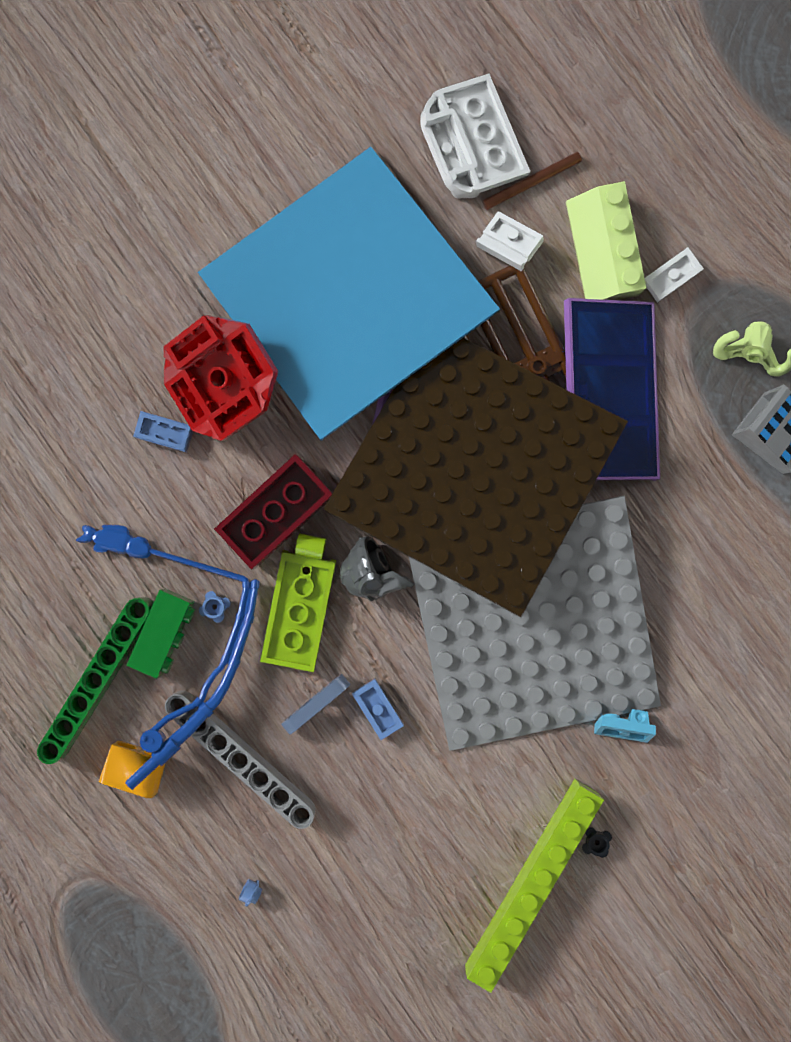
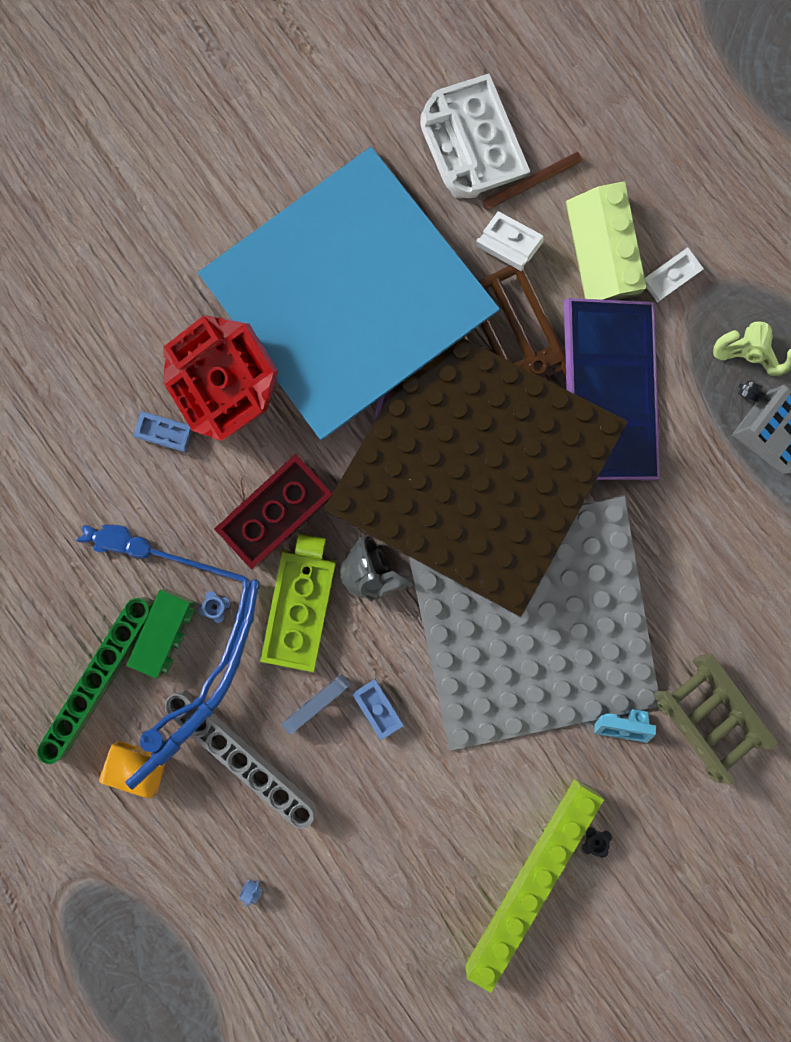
(740, 714): none -> olive fence
(751, 391): none -> black plate

